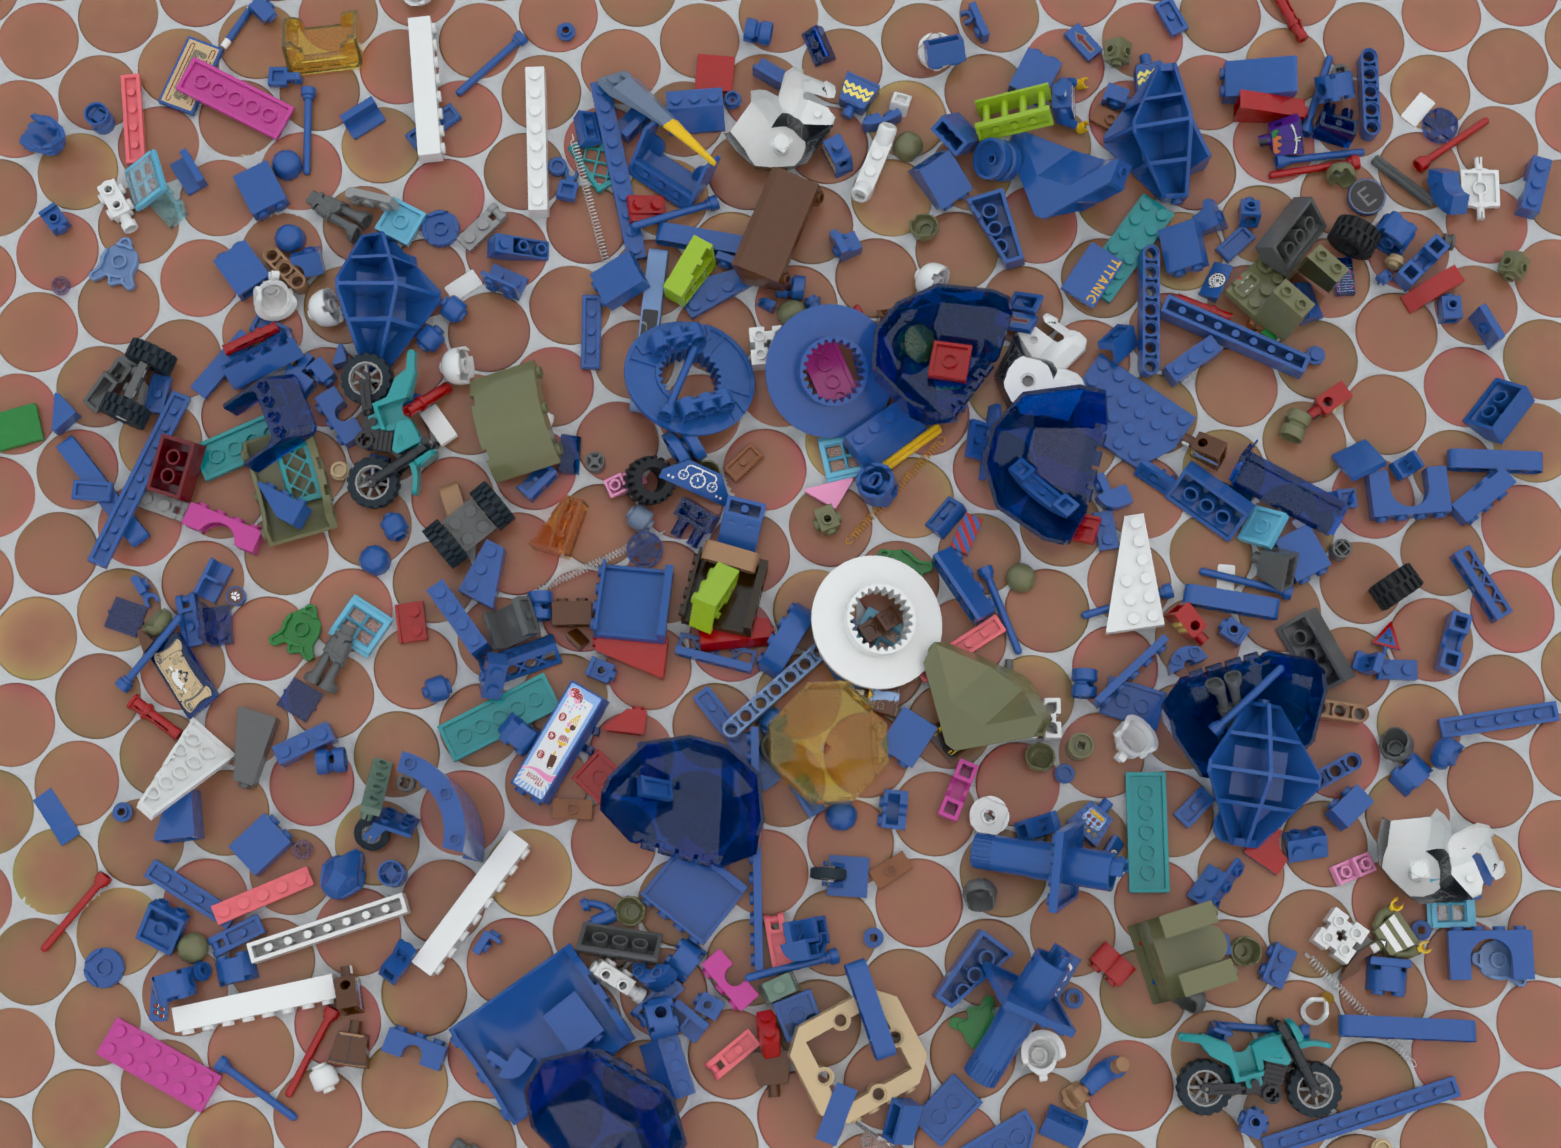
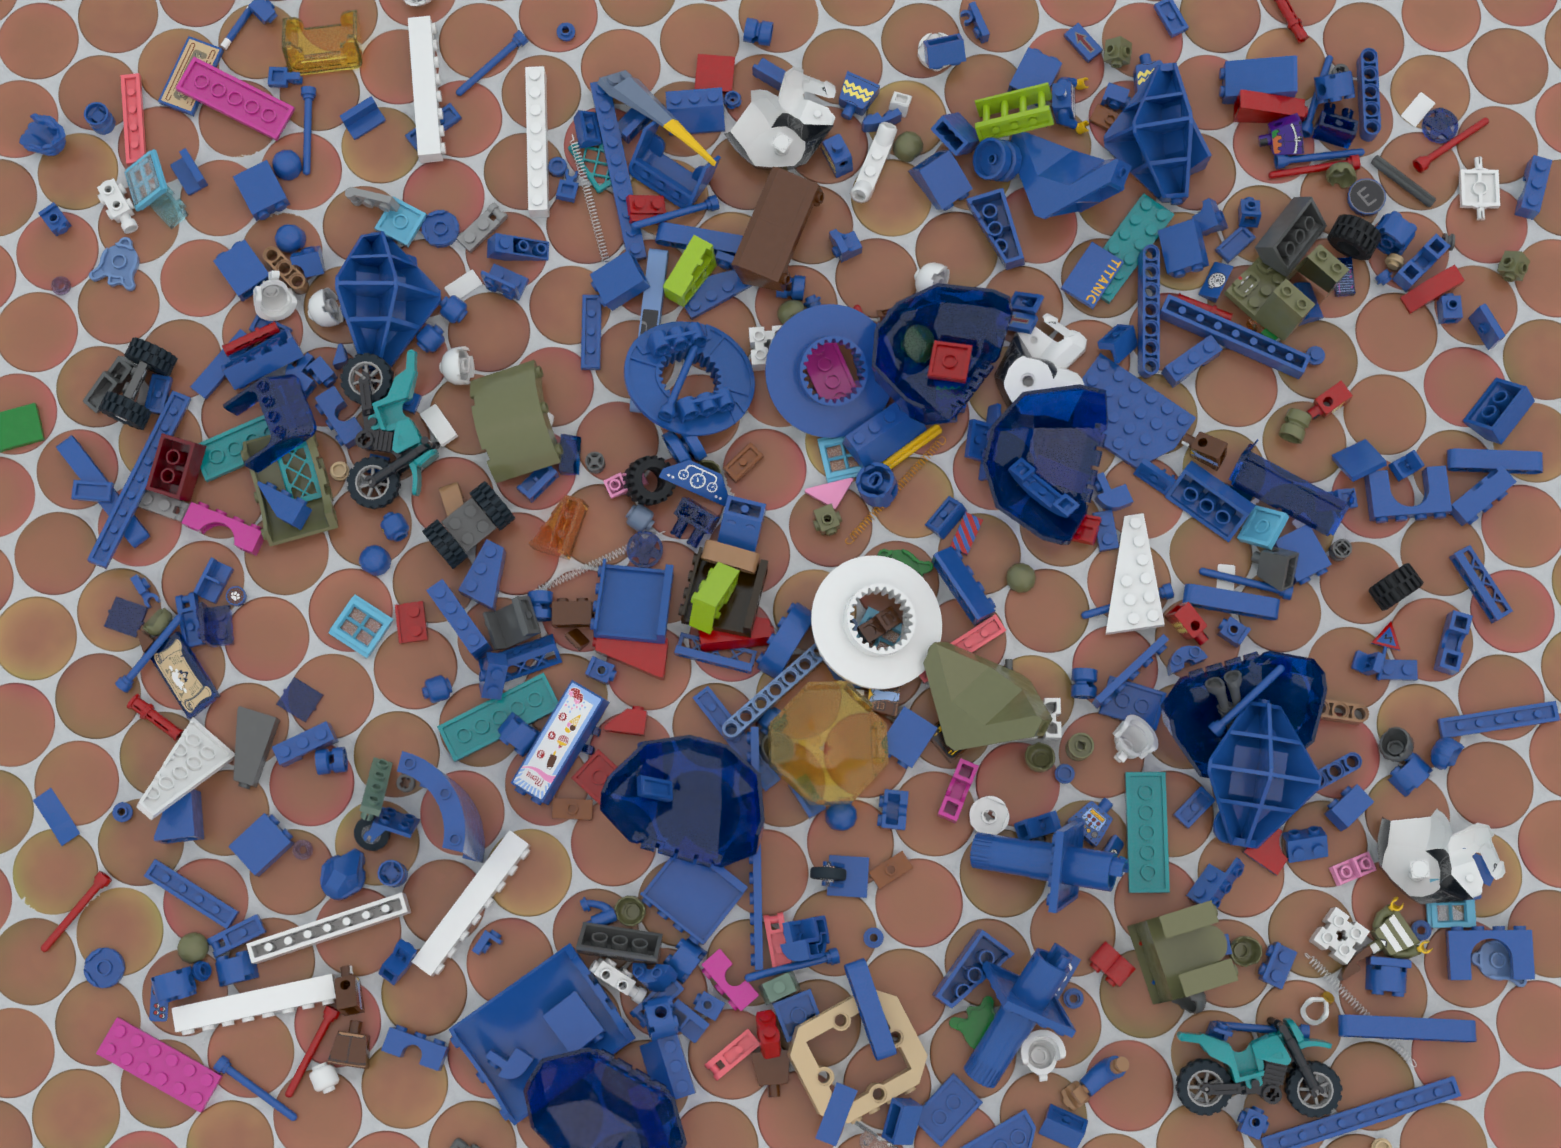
(63, 415): blue slope -> none
(163, 926): blue plate -> none
(262, 895): coral plate -> none
(300, 632): green tile -> none
(333, 211): dark grey piece -> none
(337, 650): dark grey piece -> none
(422, 402): red pin -> none
(767, 304): blue tile -> none
(818, 45): clear blue slope -> none
(924, 227): olive hair -> none
(980, 895): dark grey hair -> none
(986, 574): blue piece -> none
(1311, 638): dark grey slope -> none
(1447, 191): blue brick -> none

